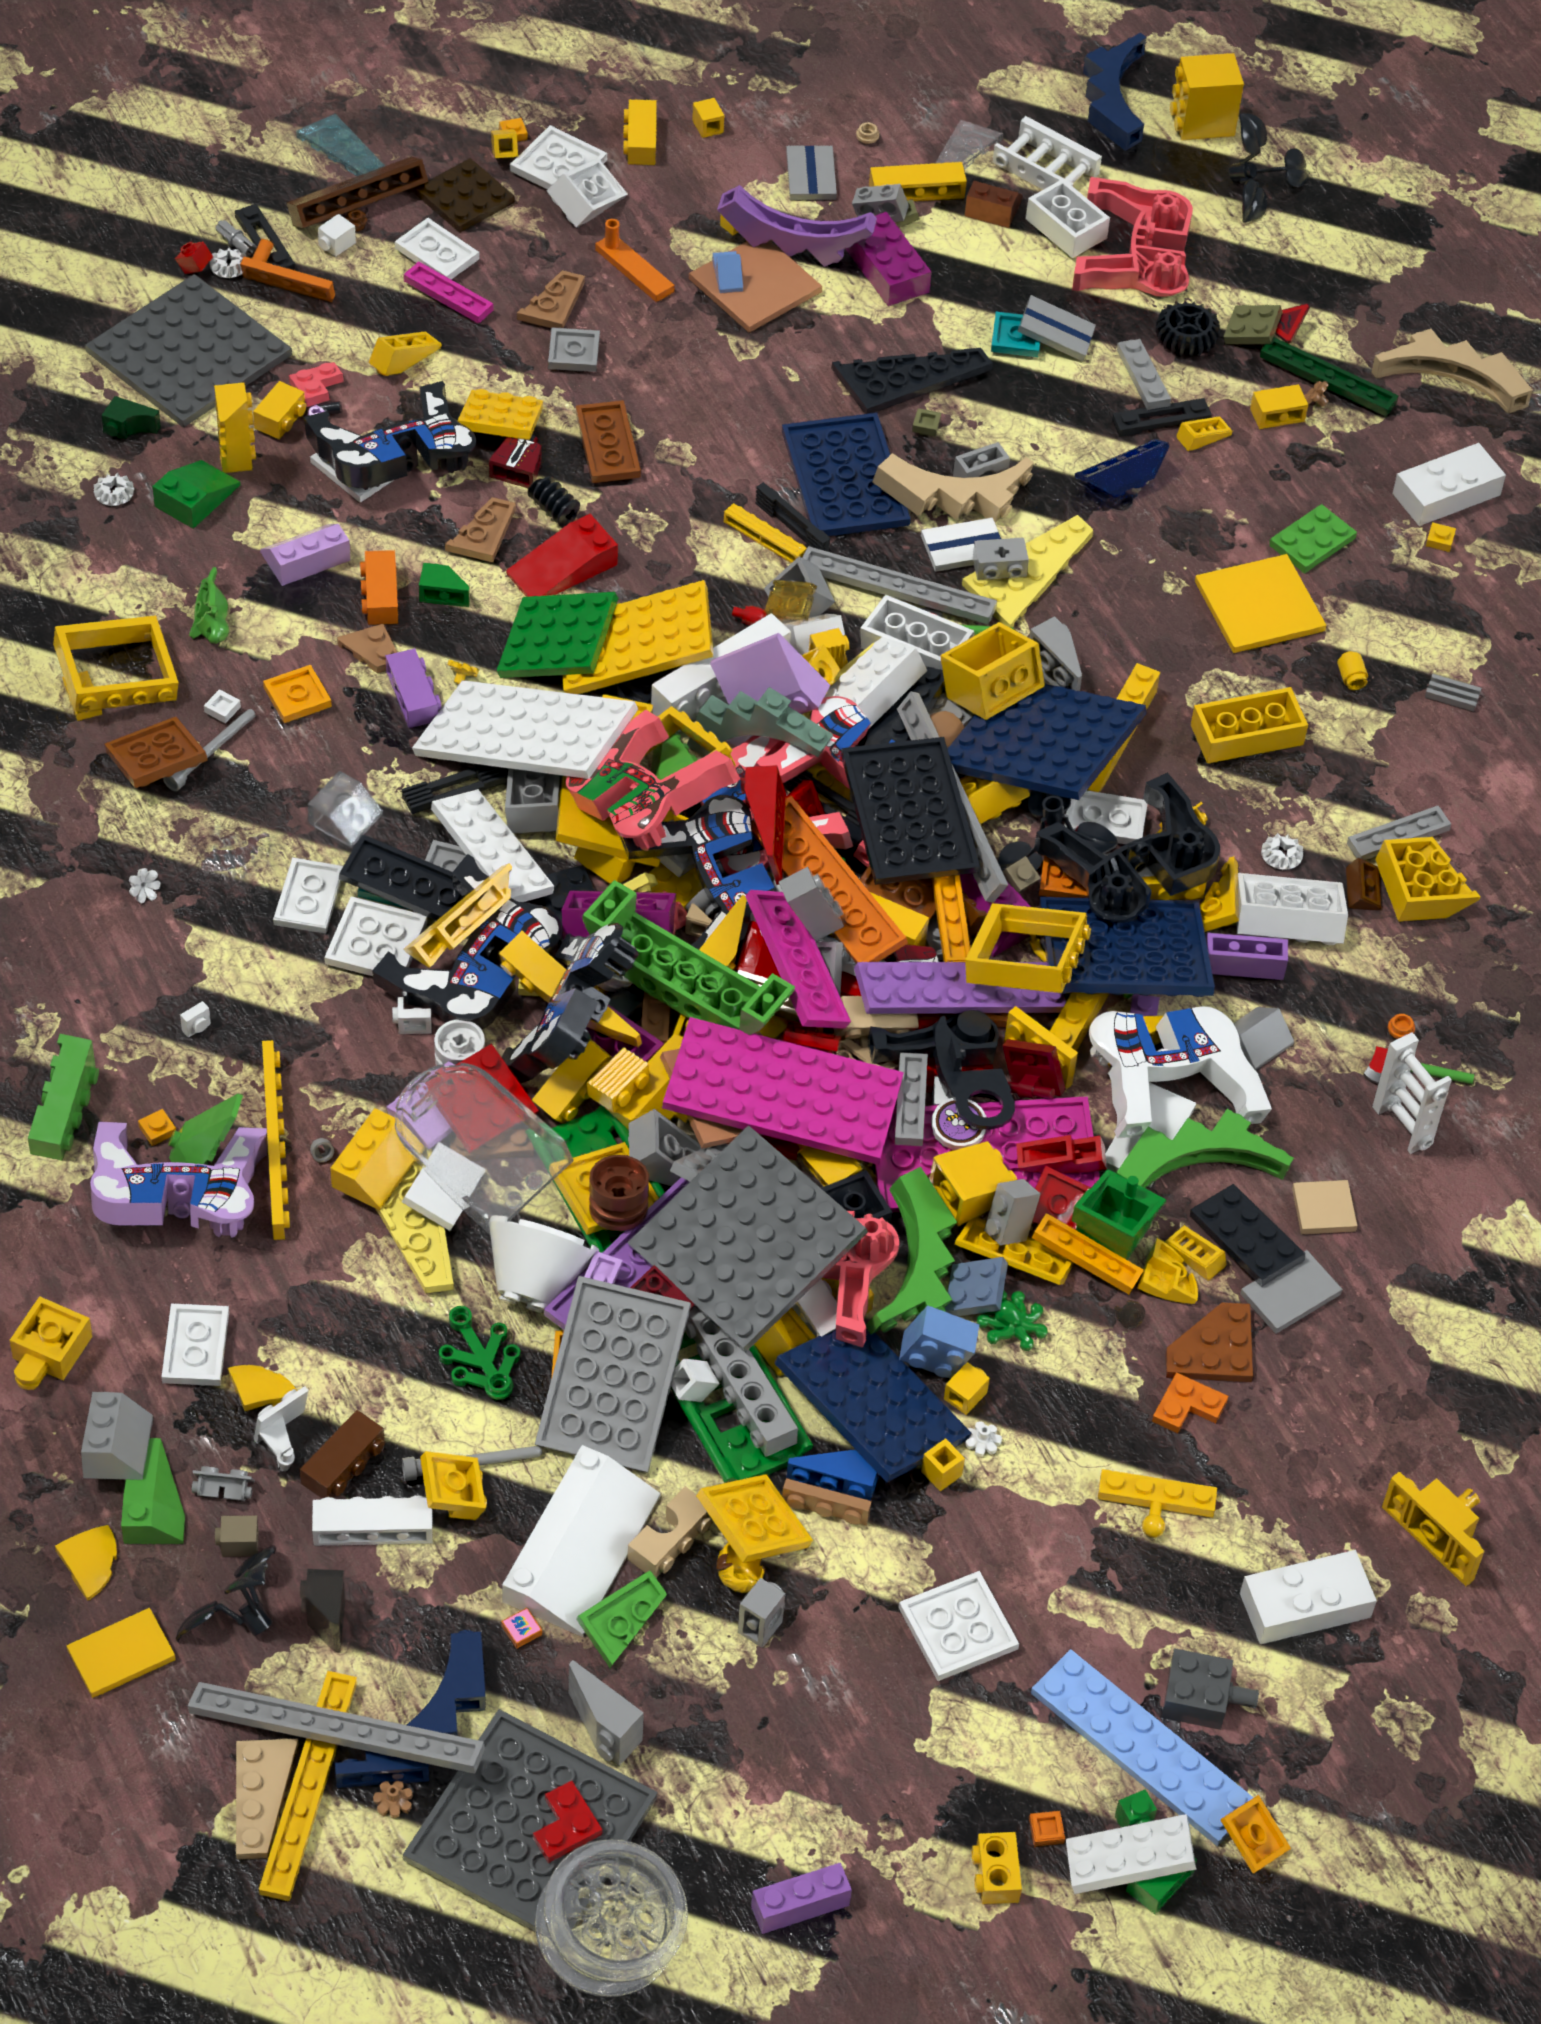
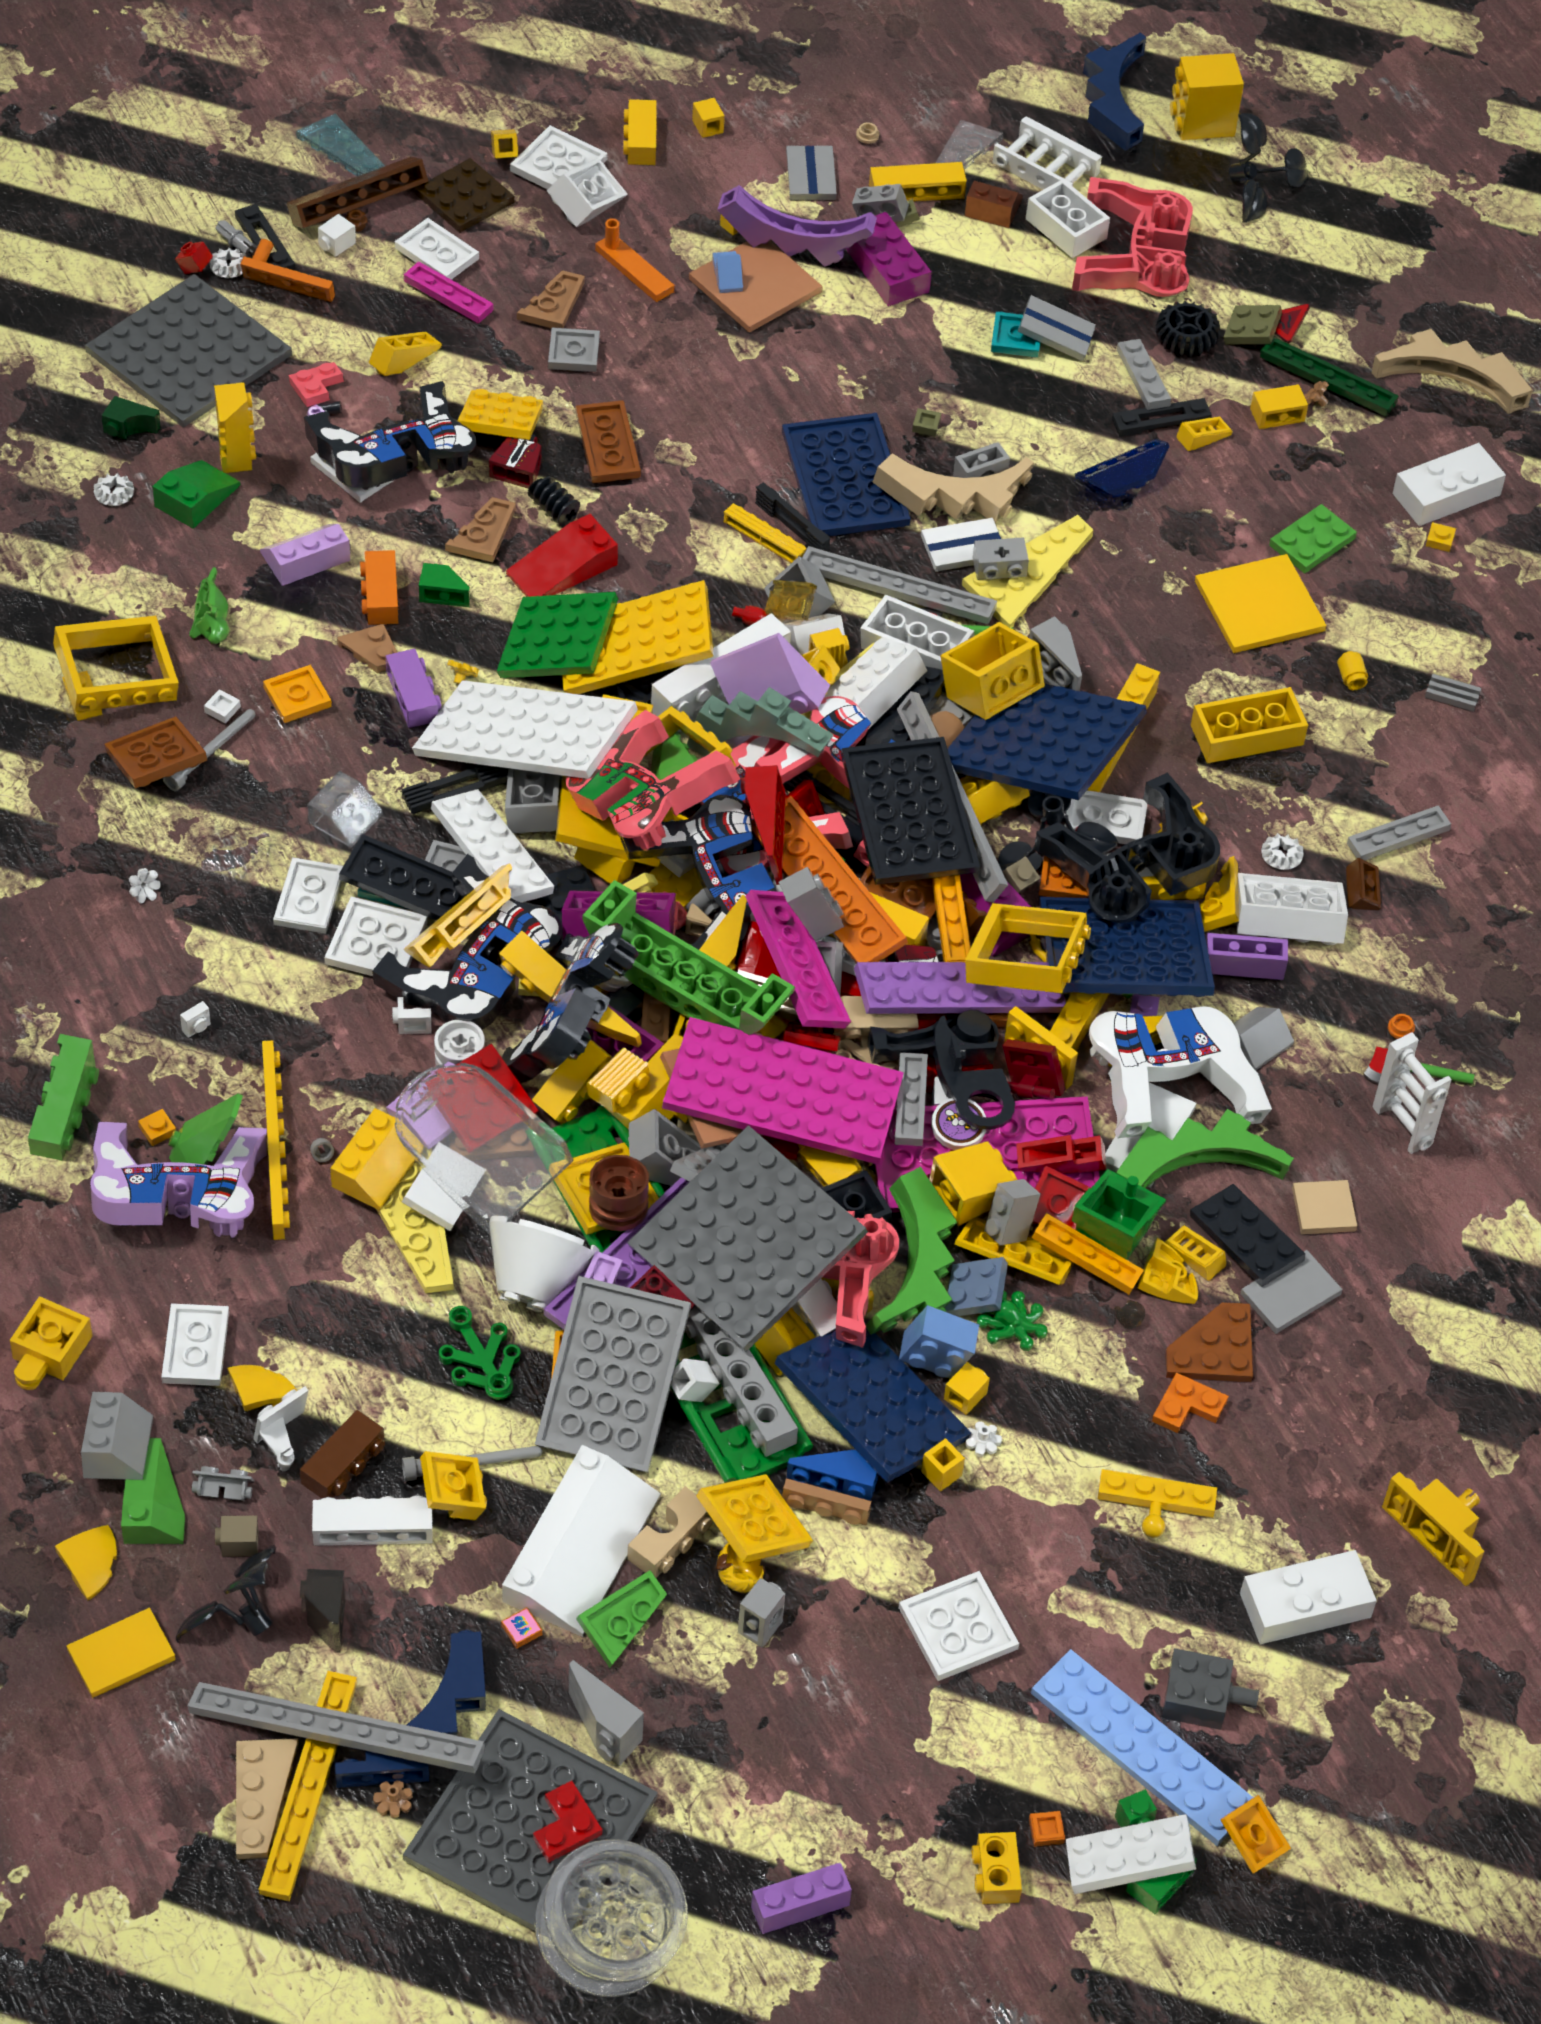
(279, 410): yellow brick -> none
(517, 125): light orange plate -> none
(905, 377): black wing -> none
(1422, 880): yellow wedge -> none

